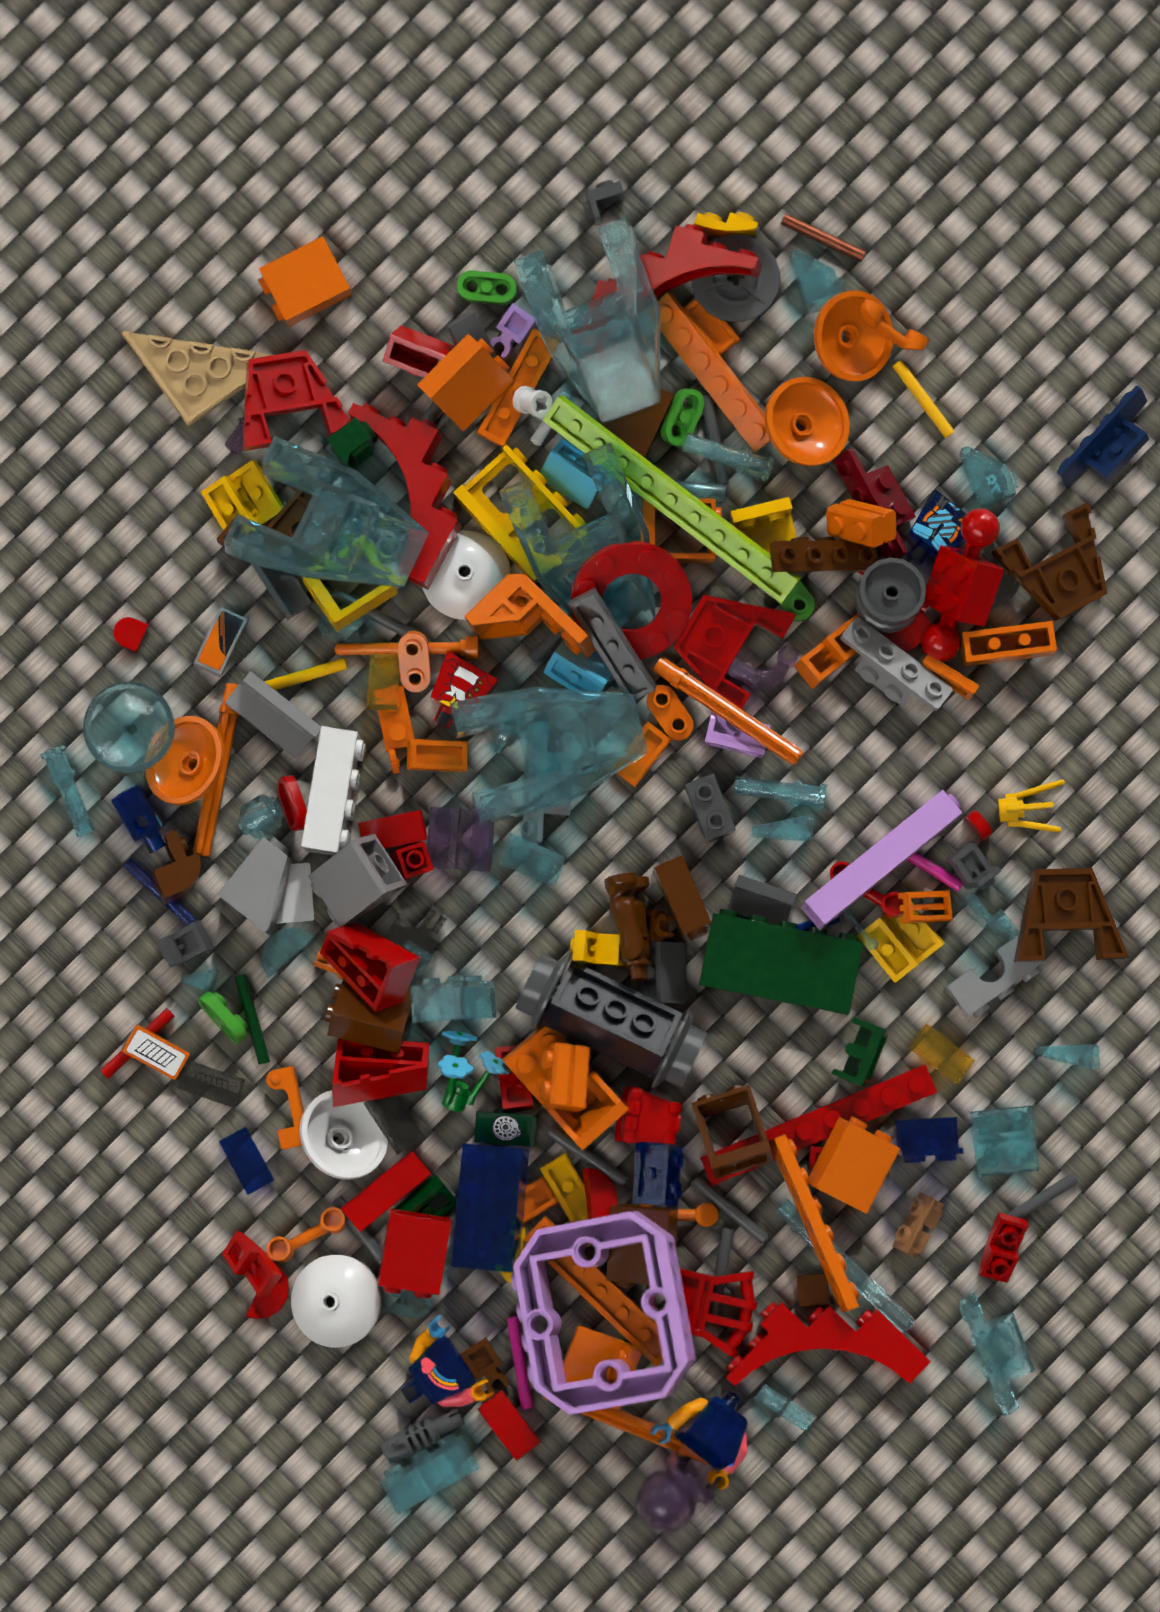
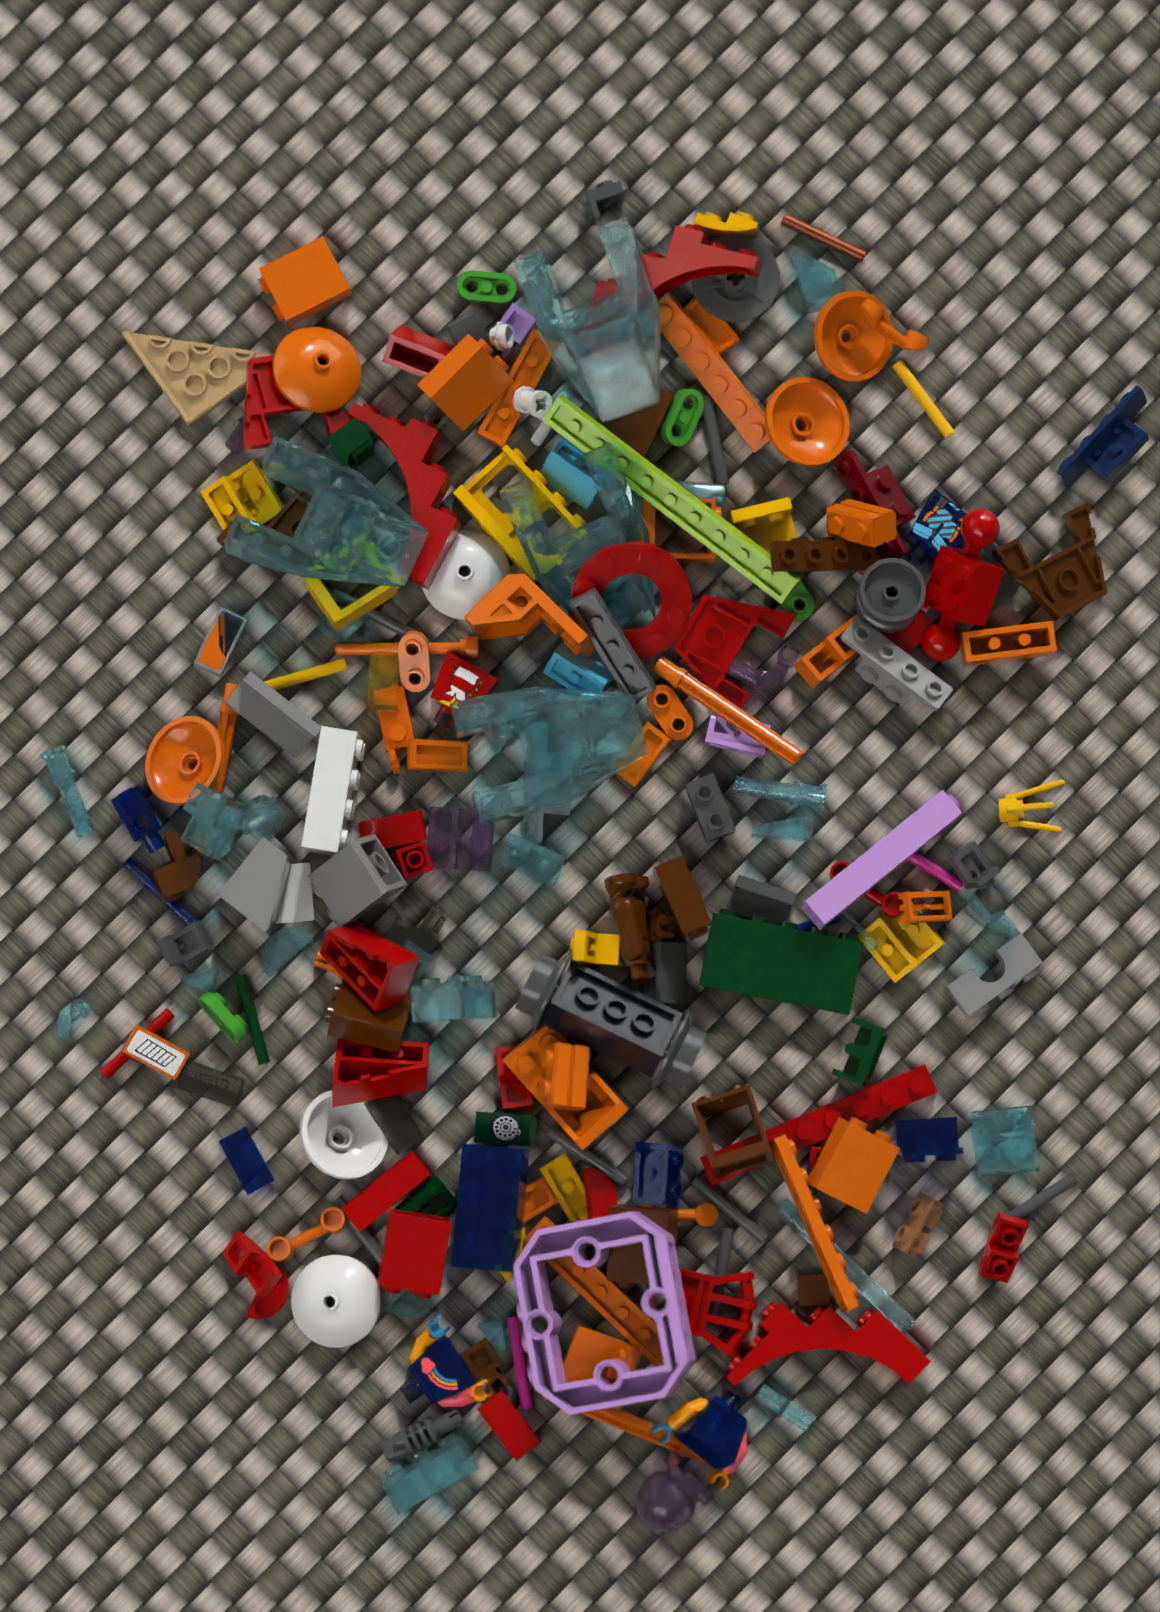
(70, 1014): none -> clear light blue arm
(110, 716): clear light blue dish -> none
(130, 633): red tile -> none
(213, 820): none -> clear light blue brick
(284, 590): dark grey panel -> none
(286, 1079): orange piece -> none
(291, 802): red tile -> none
(306, 381): none -> orange dish
(452, 1066): plant -> none
(495, 1332): none -> clear light blue slope
(501, 336): none -> white plate
(647, 1118): red piece -> none
(741, 460): clear light blue pin -> none
(941, 1054): clear yellow tile -> none
(959, 683): orange tile -> none
(979, 825): red tile -> none
(988, 477): clear light blue slope -> none
(1001, 1350): clear light blue bracket -> none
(1066, 902): reddish brown wing -> none
(1078, 1055): clear light blue slope -> none

